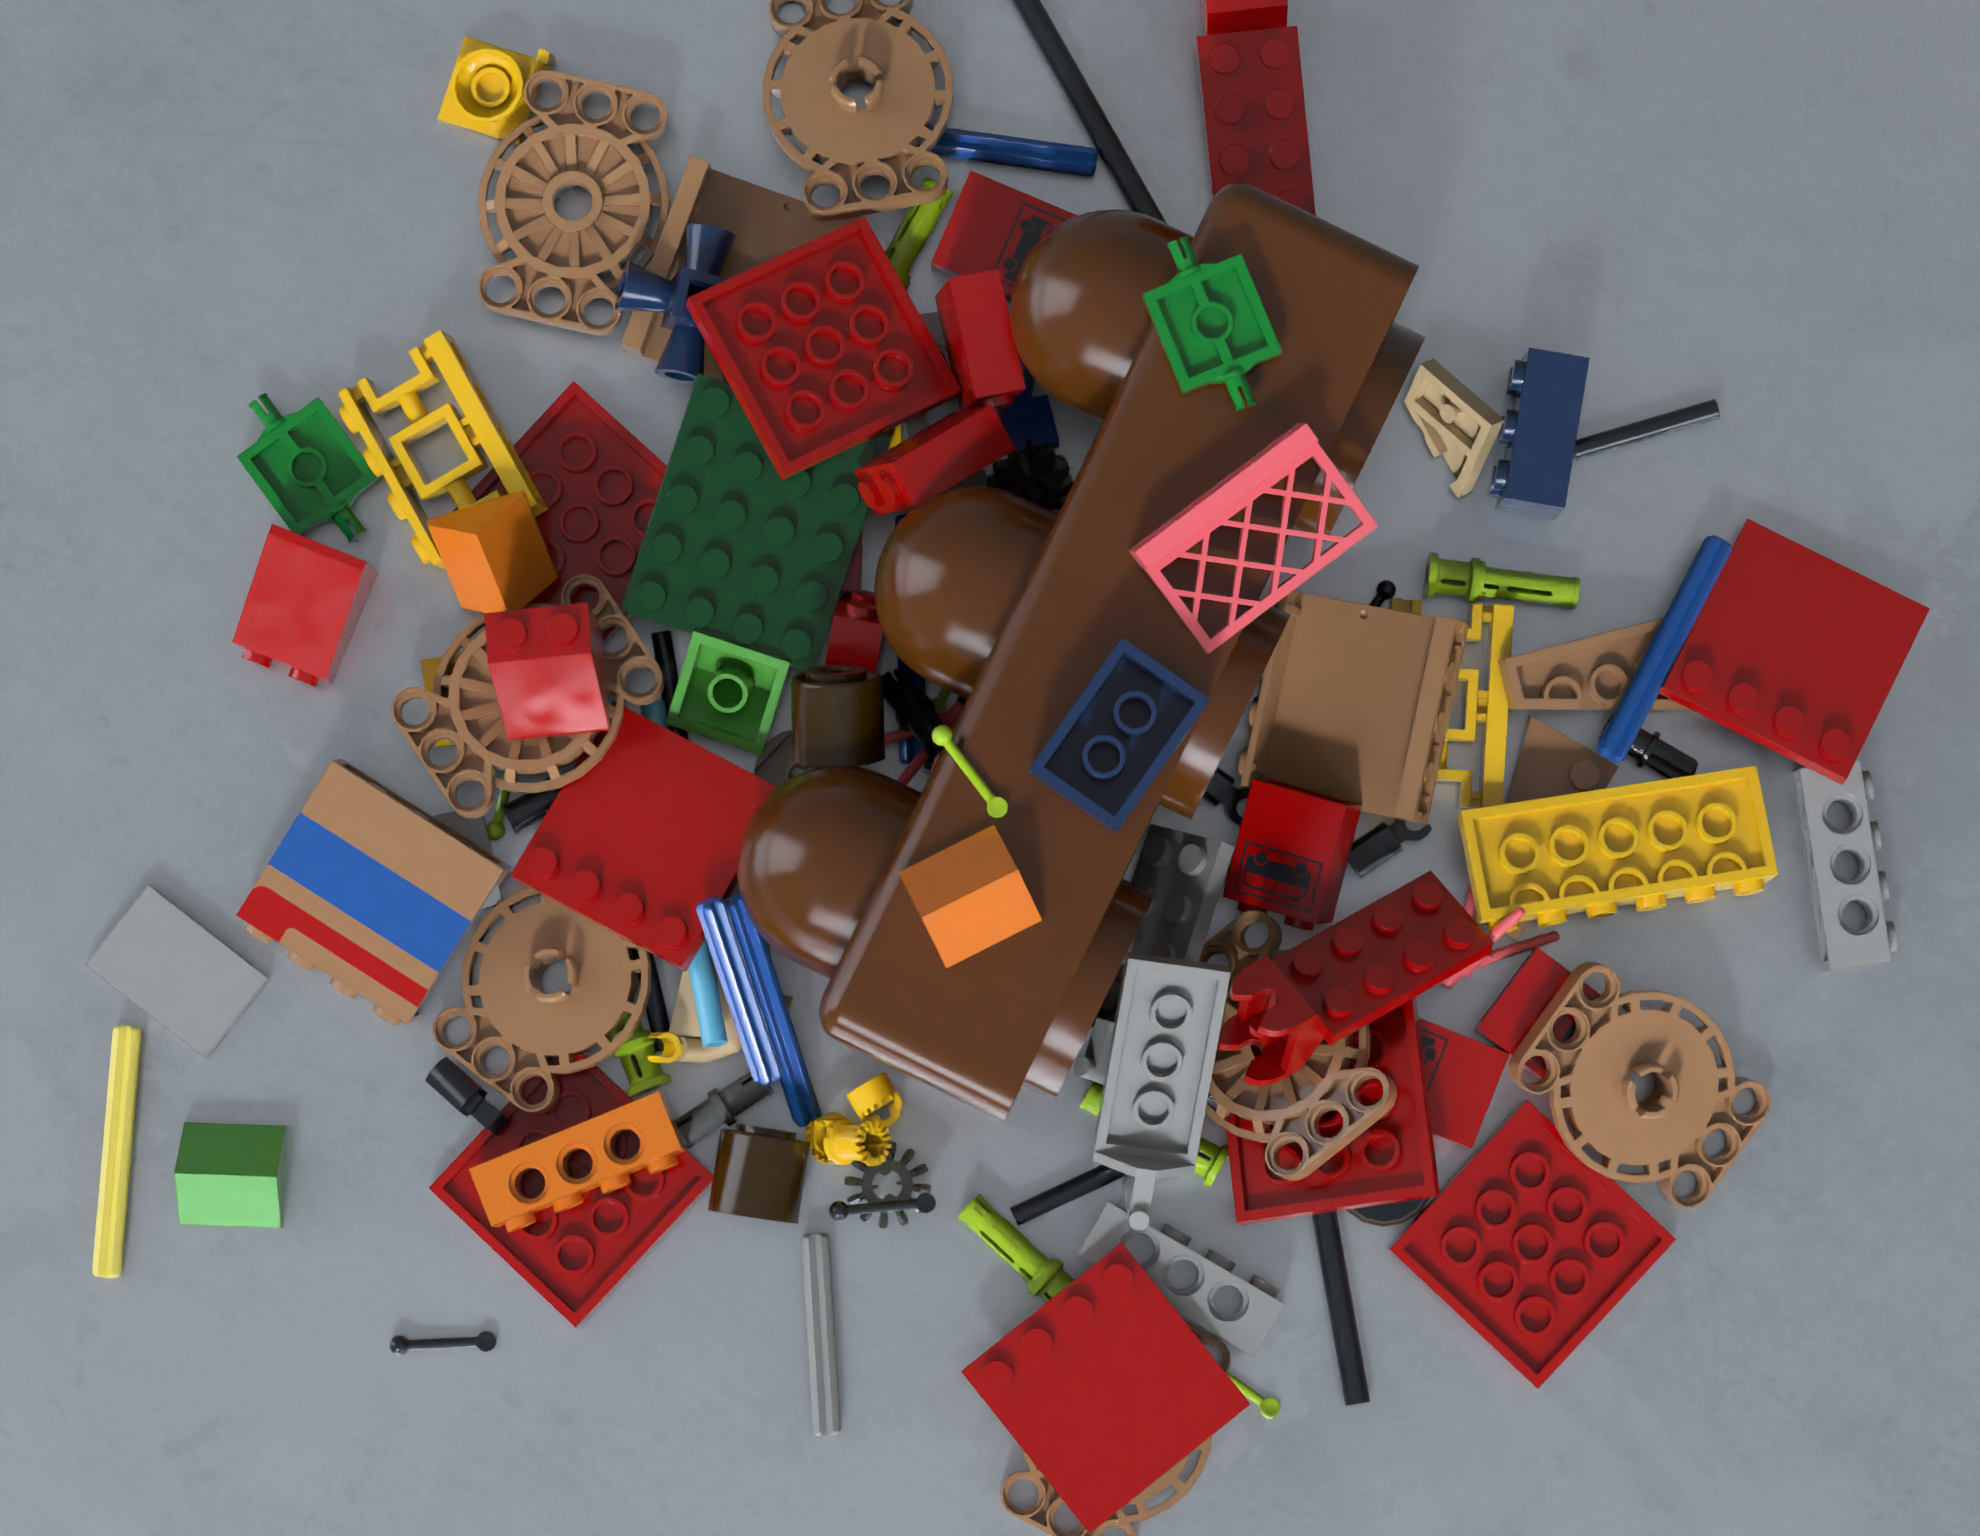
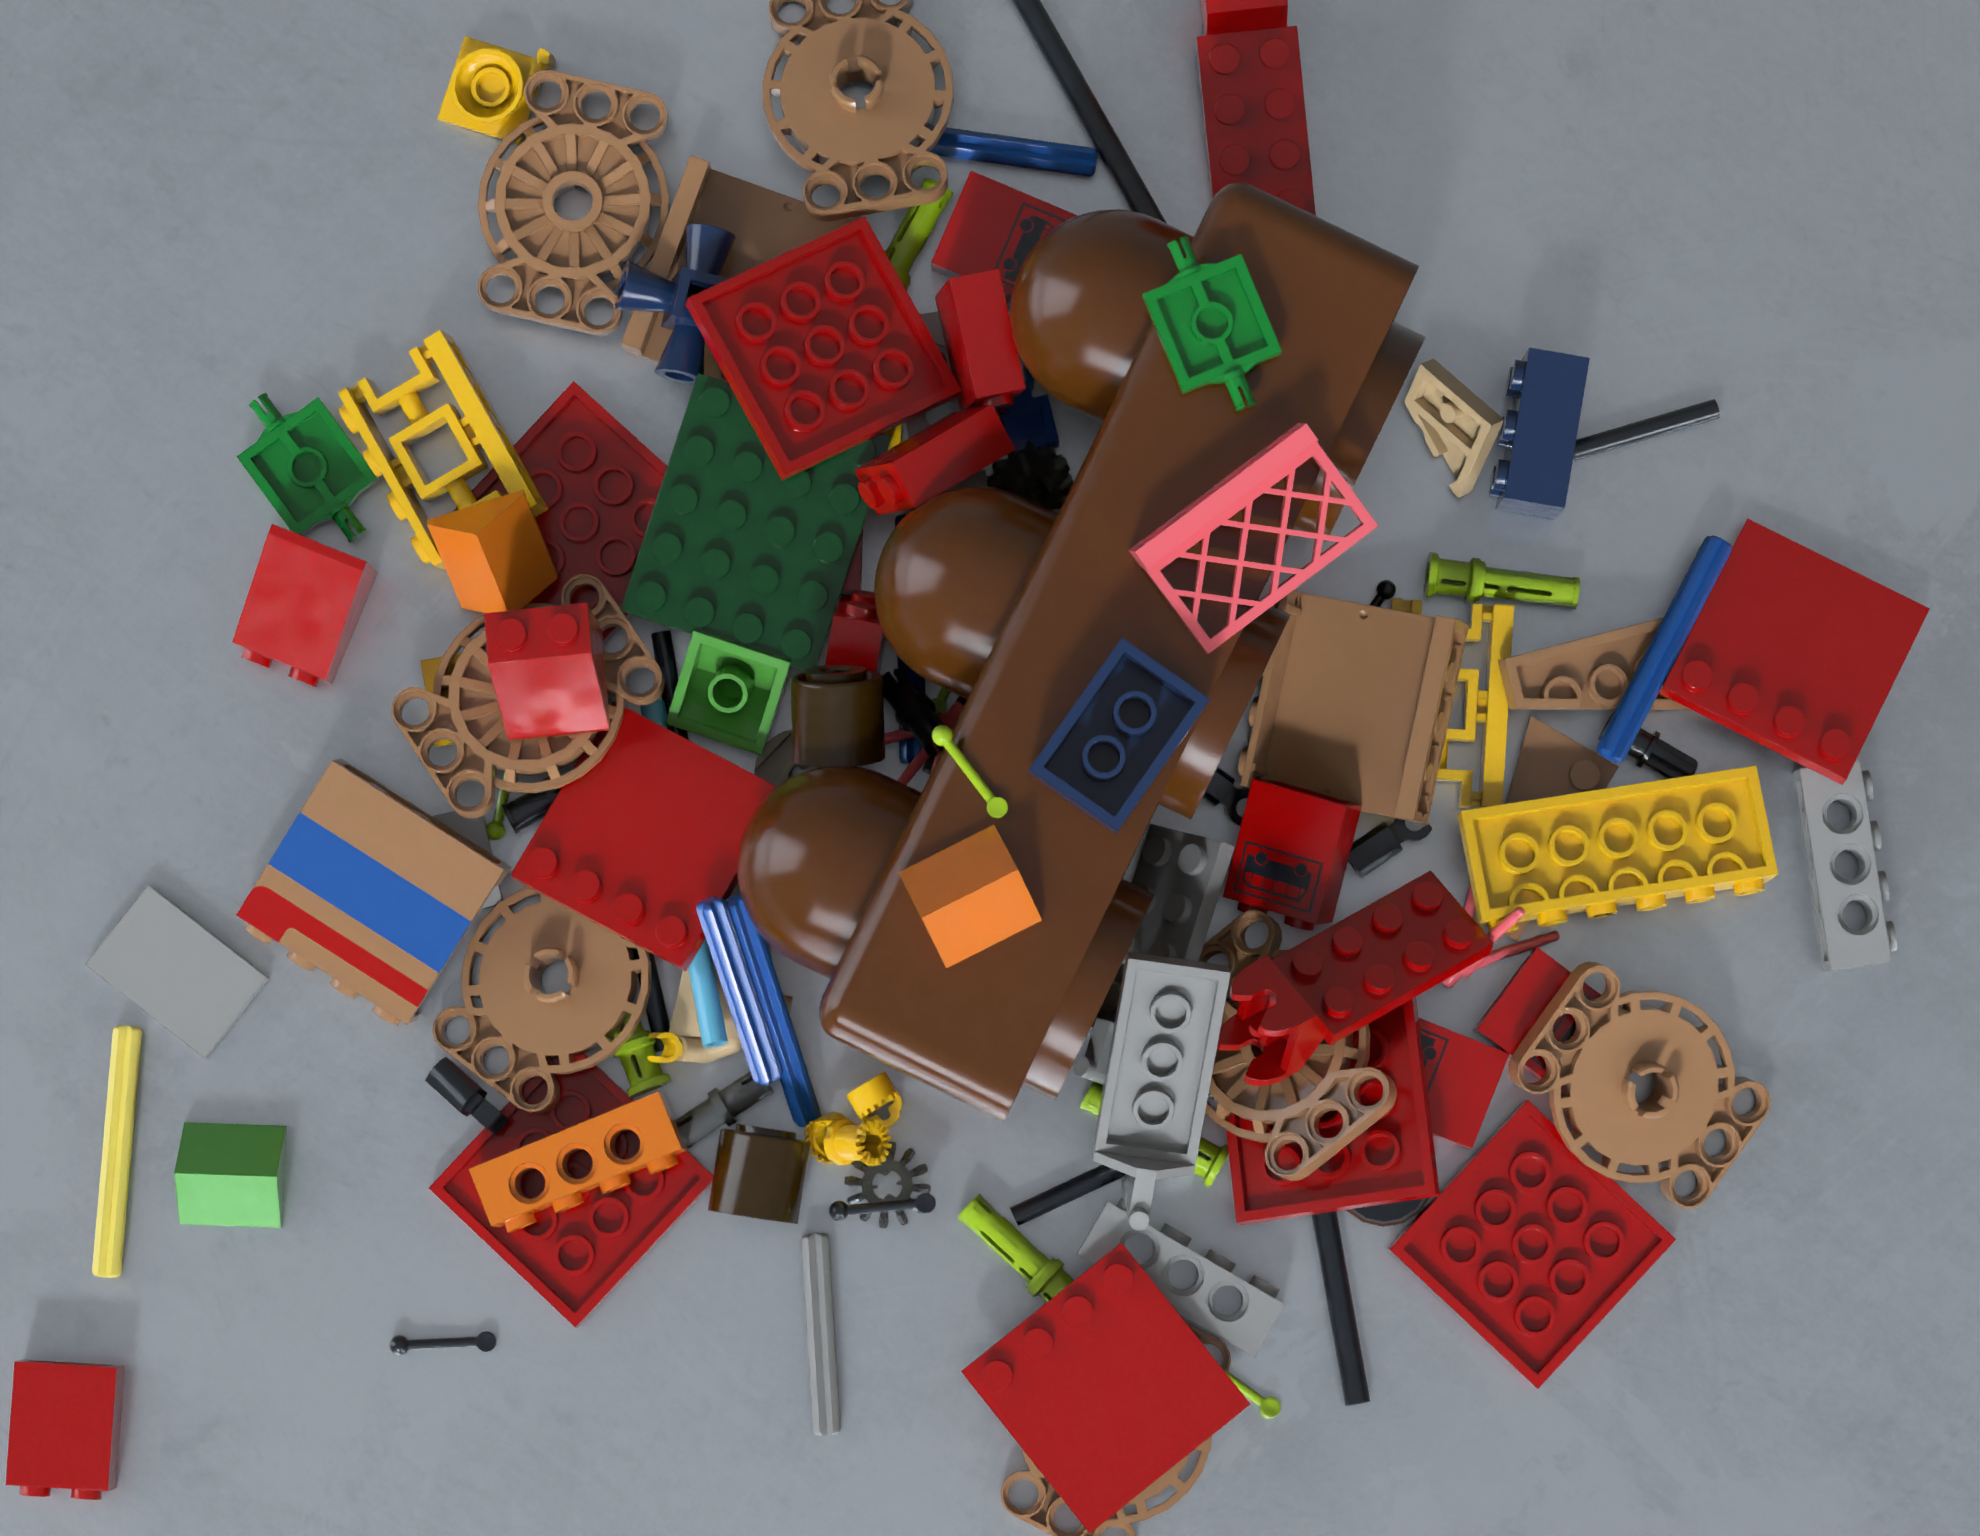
(65, 1428): none -> red brick

